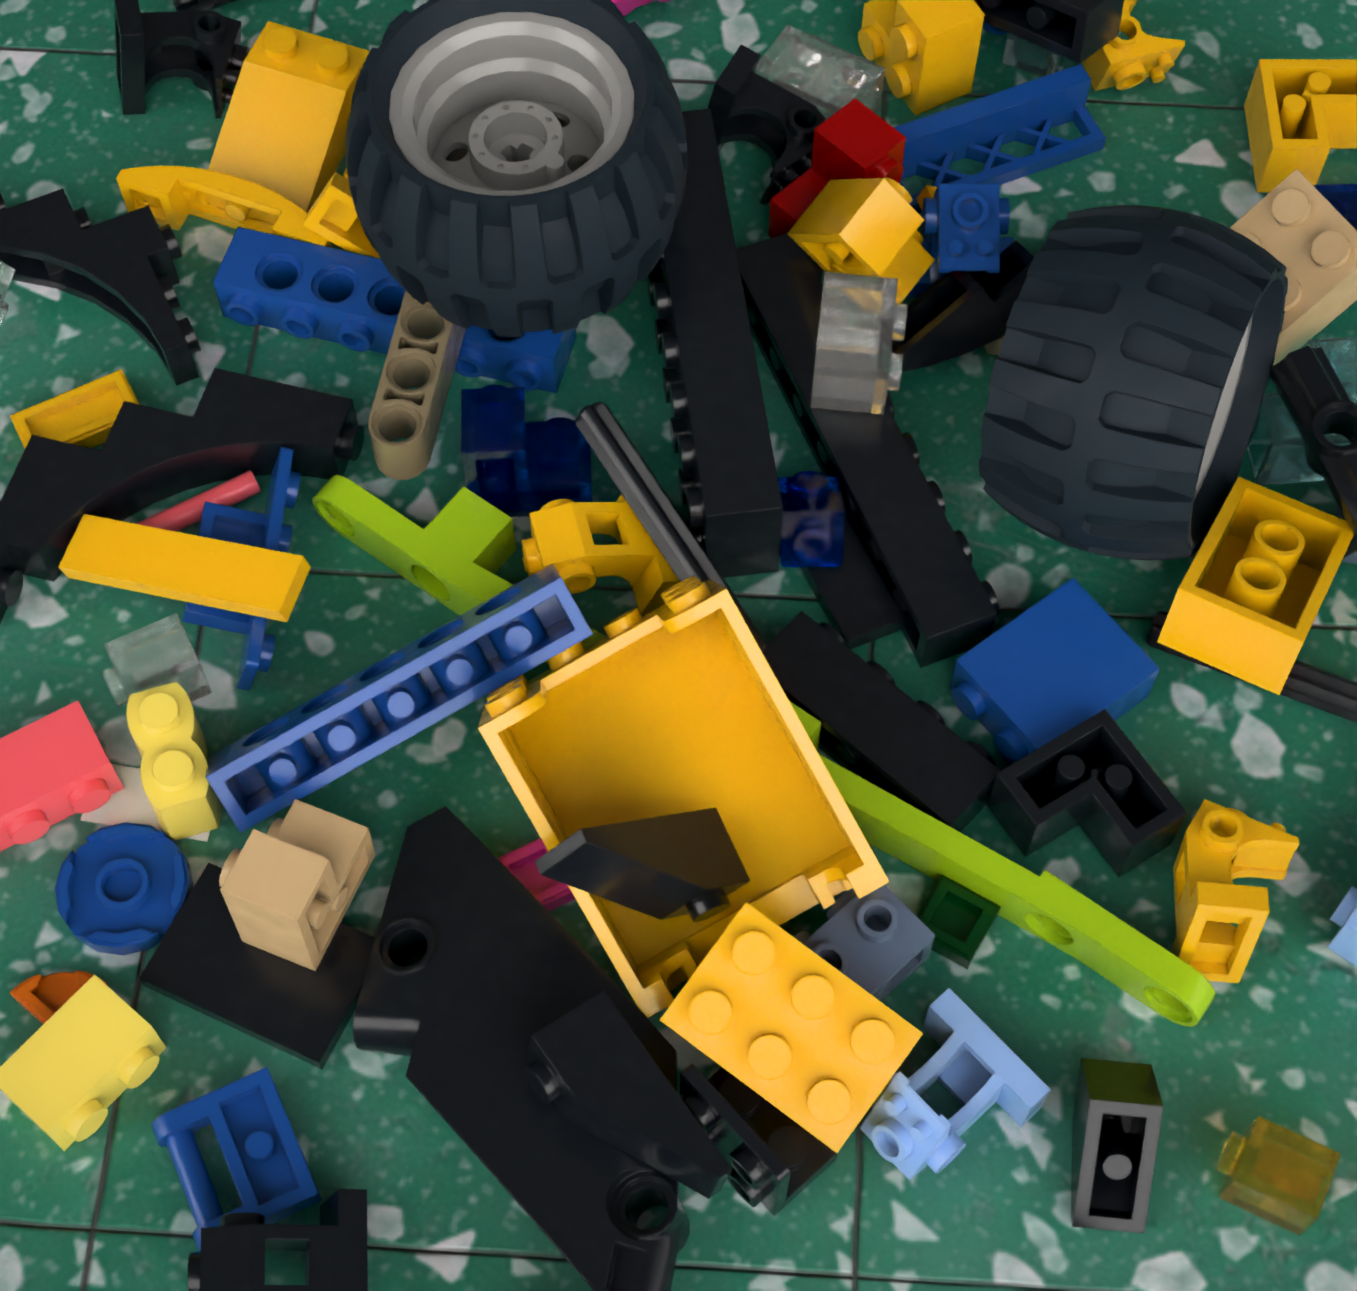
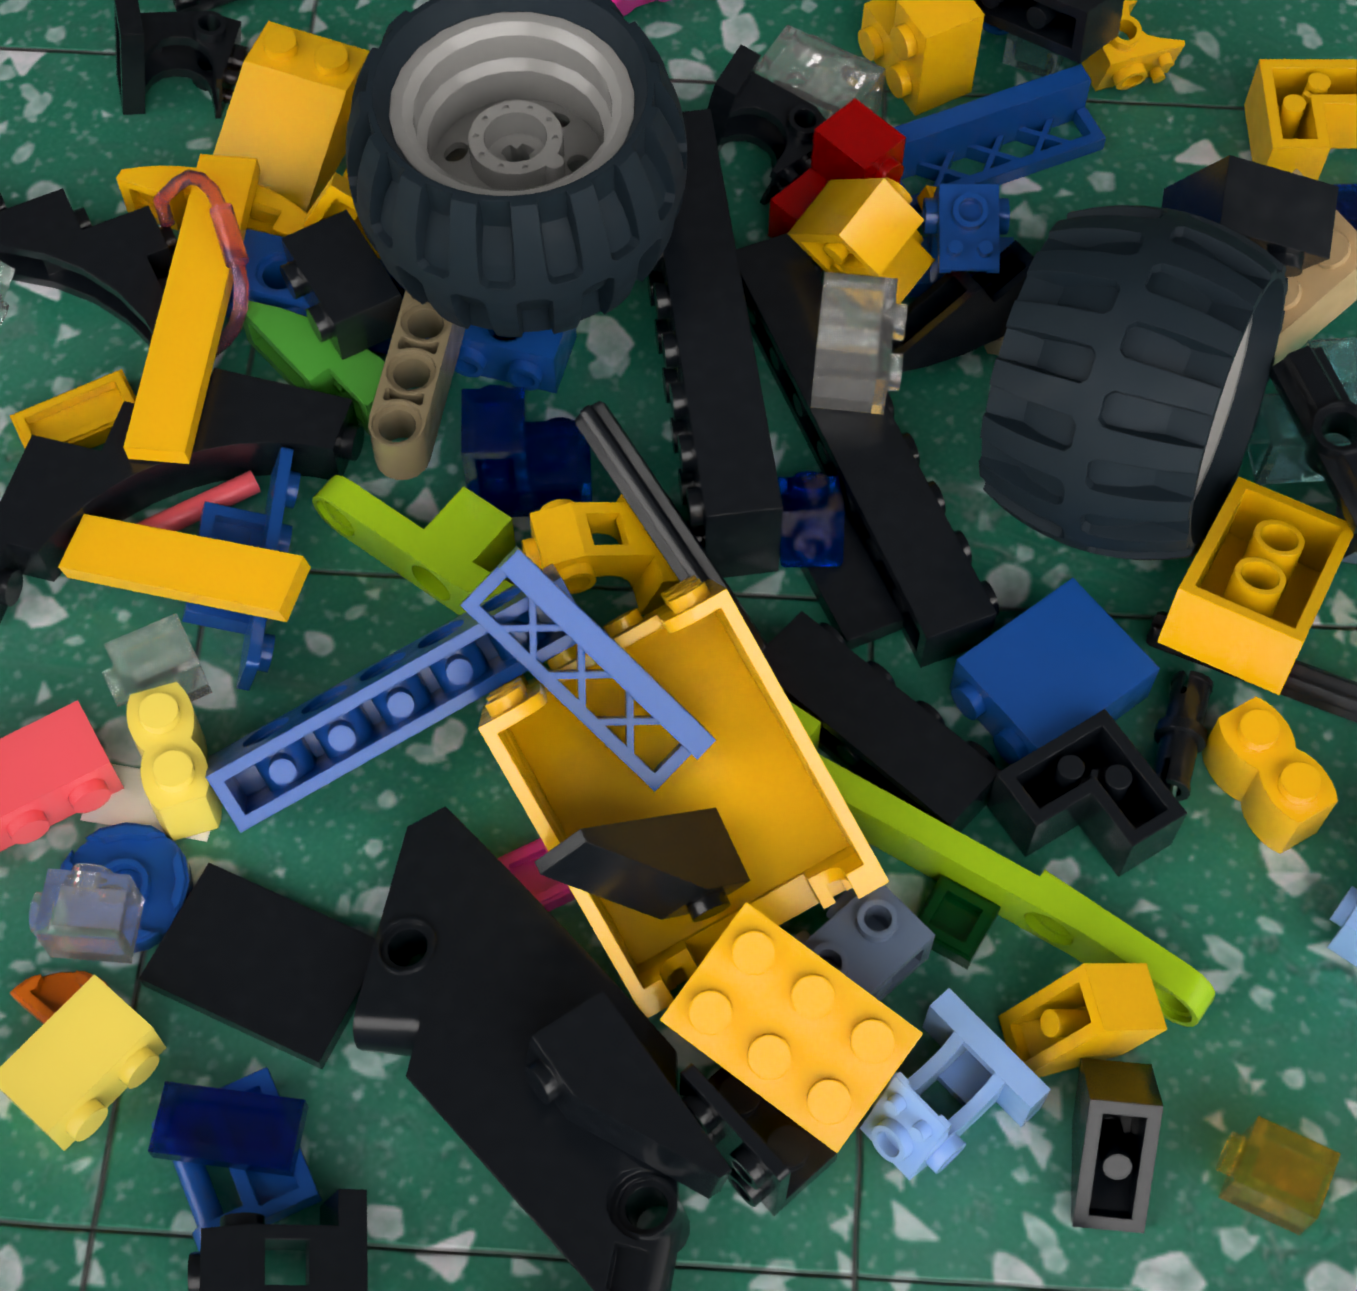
(87, 914): none -> clear brick
(189, 320): none -> yellow tile
(228, 236): none -> piece
(228, 1128): none -> clear blue tile
(296, 882): tan brick -> none
(305, 362): none -> bright green slope
(343, 284): none -> black brick
(606, 652): none -> fence
(1084, 1014): none -> yellow slope
(1182, 731): none -> black pin
(1215, 851): yellow tile -> none
(1269, 206): none -> black brick
(1279, 786): none -> yellow brick

